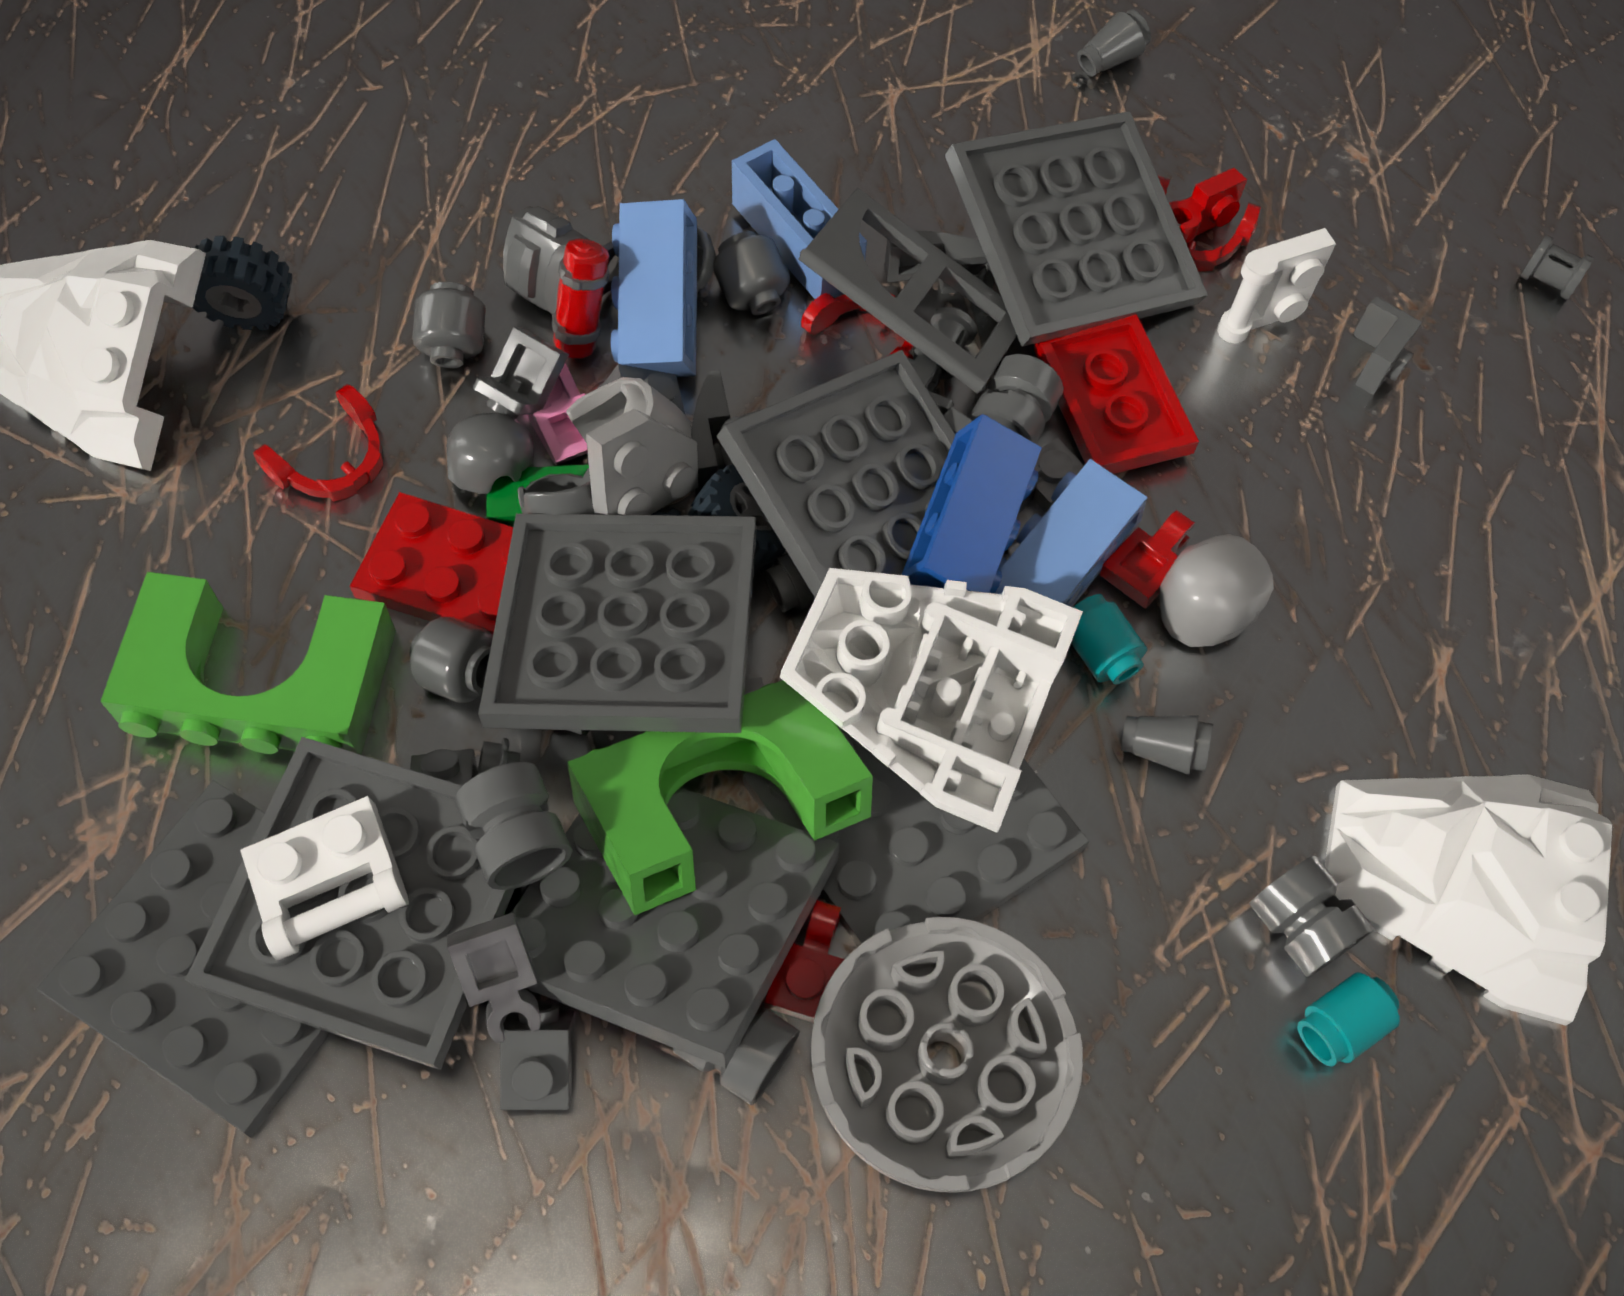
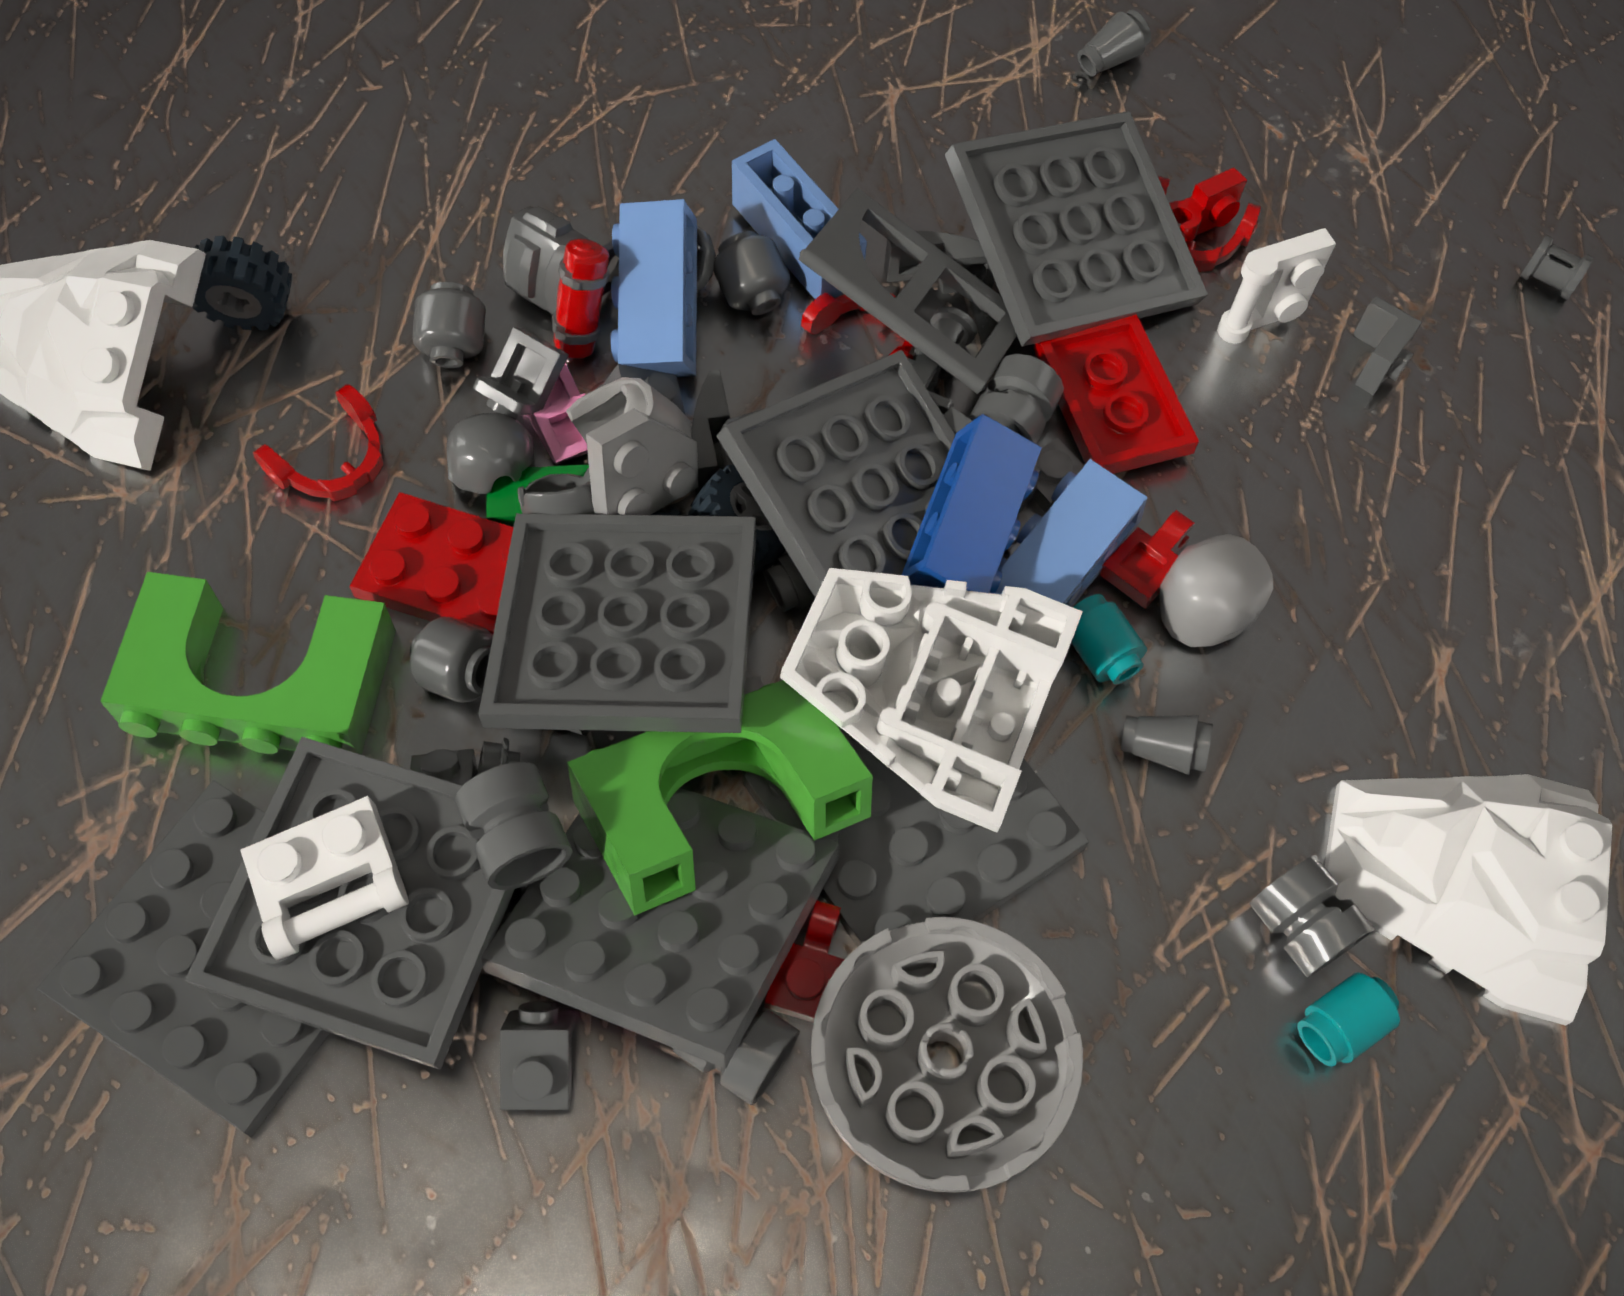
(496, 969): flat silver plate -> none

